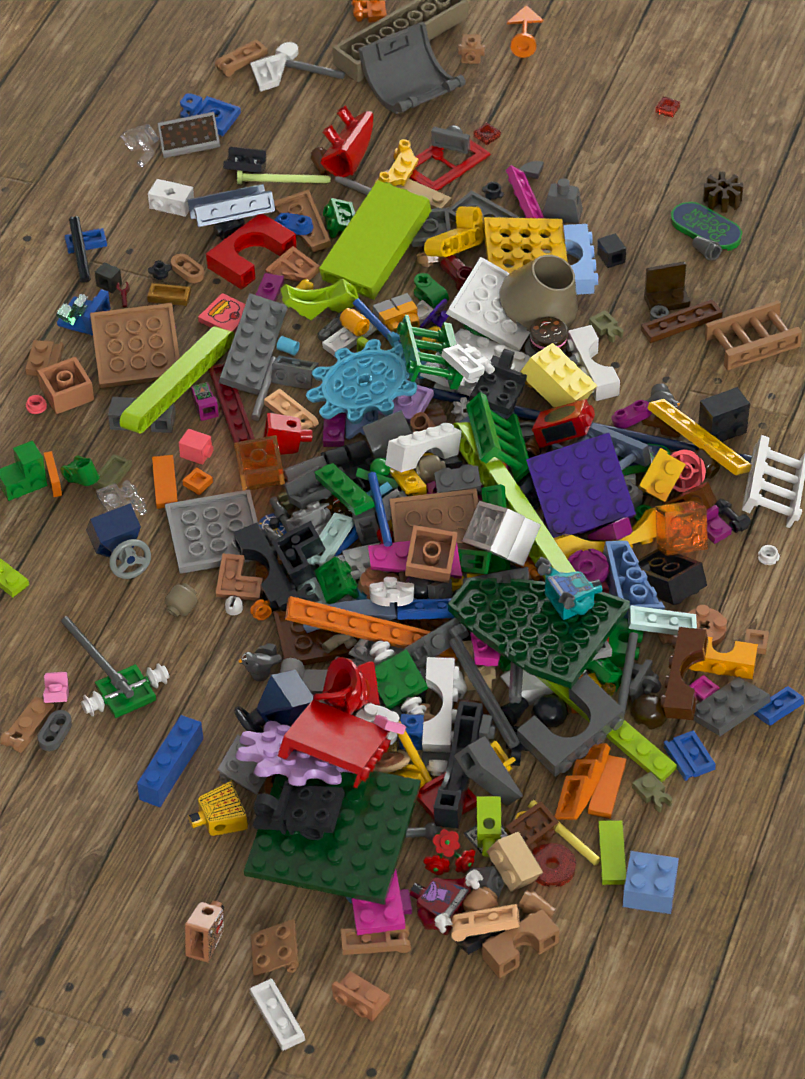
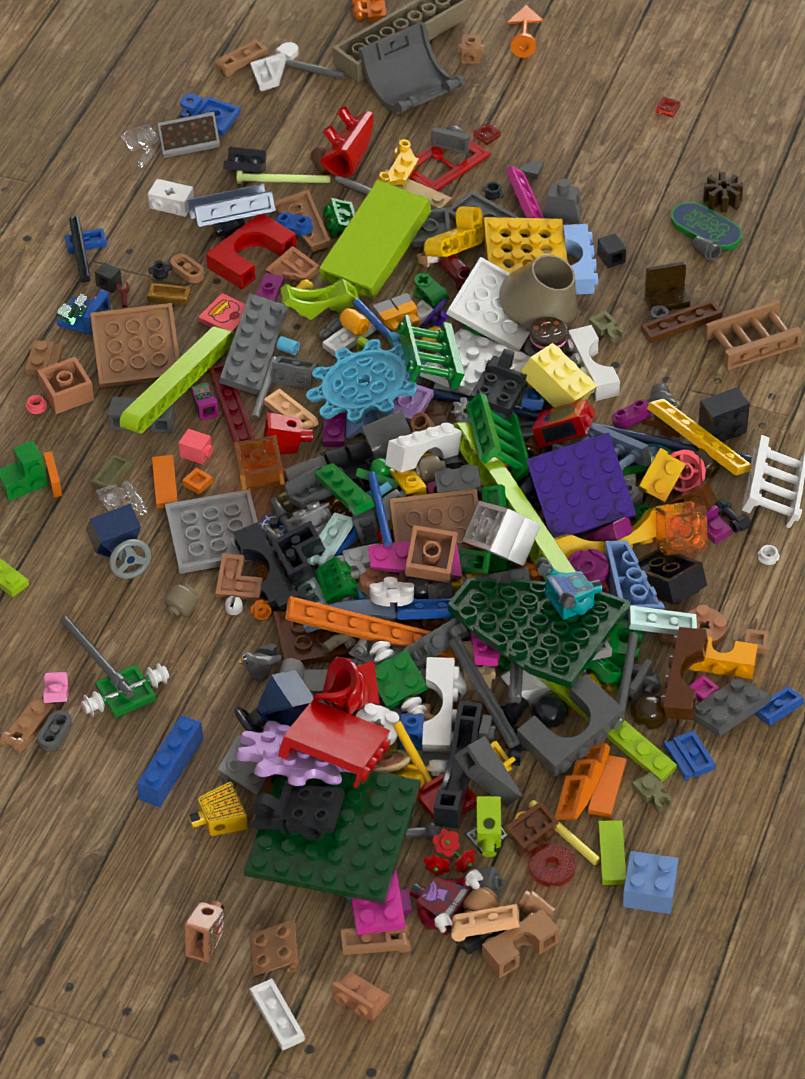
(80, 471): green piece -> none
(388, 725): bright pink tile -> none
(467, 361): white plate -> none
(514, 861): tan brick -> none
(532, 399): none -> blue plate

